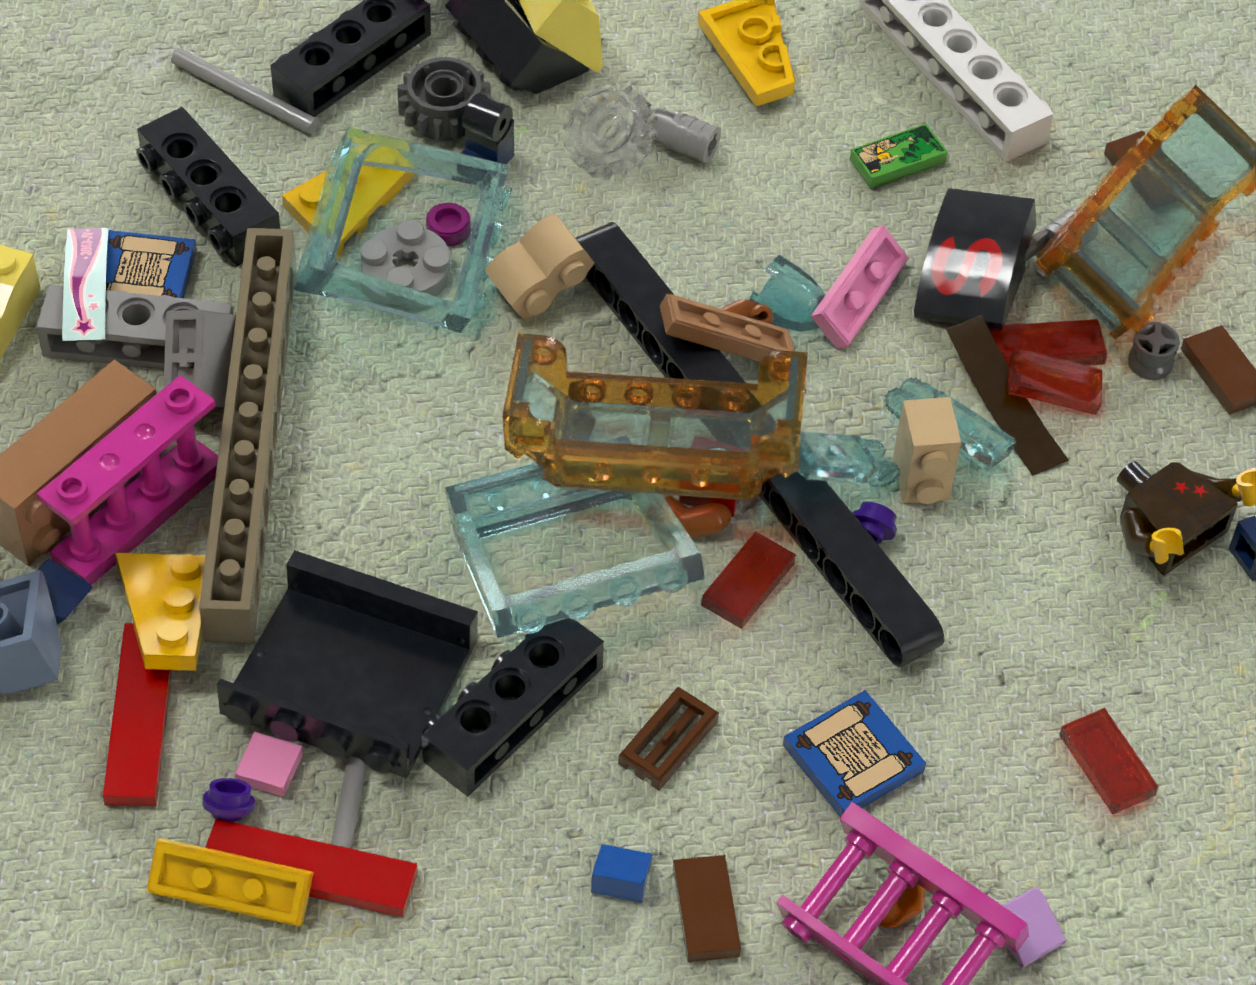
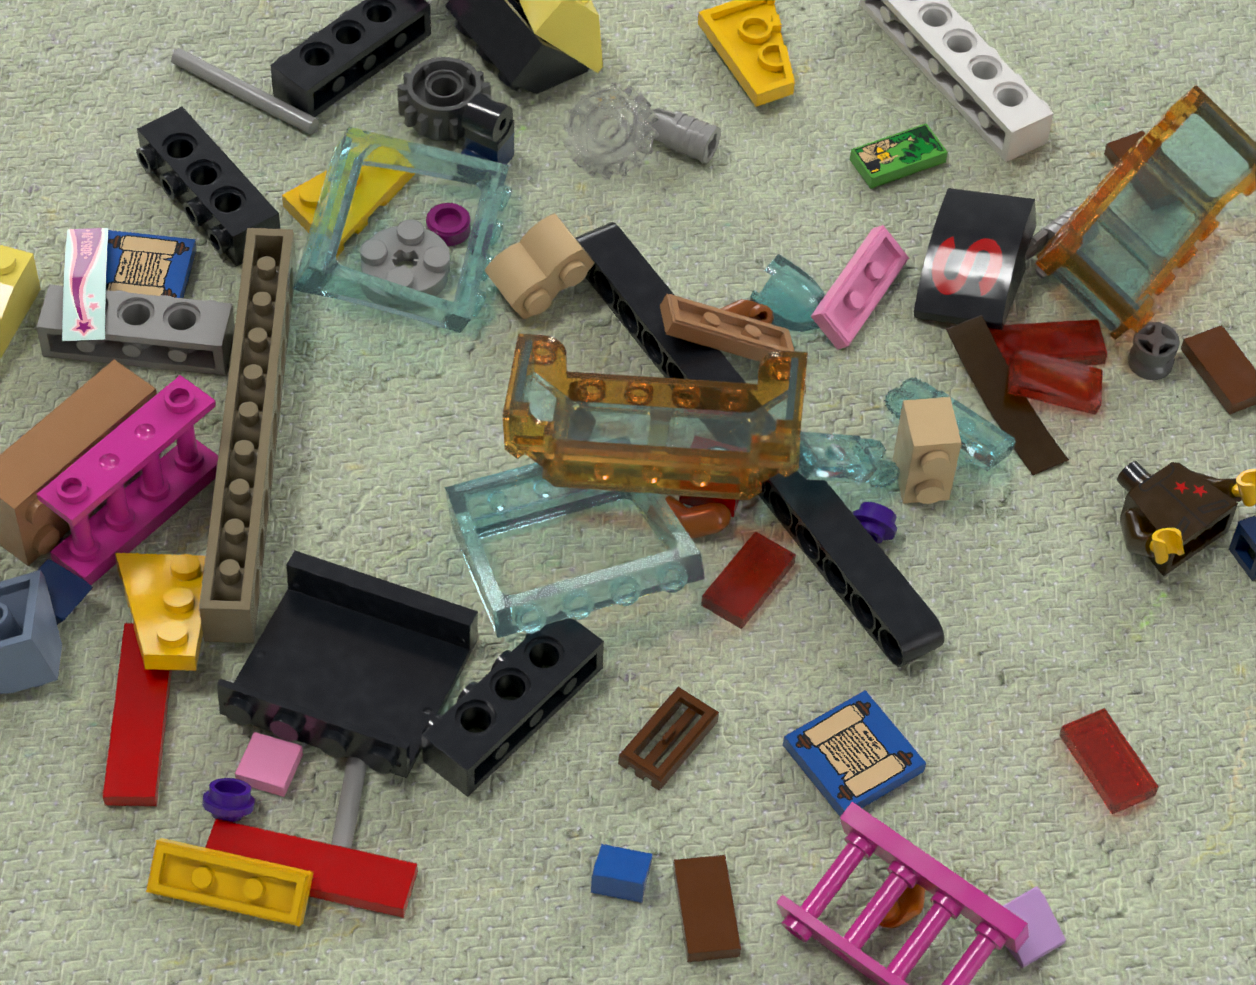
(200, 350): light grey hinge -> none

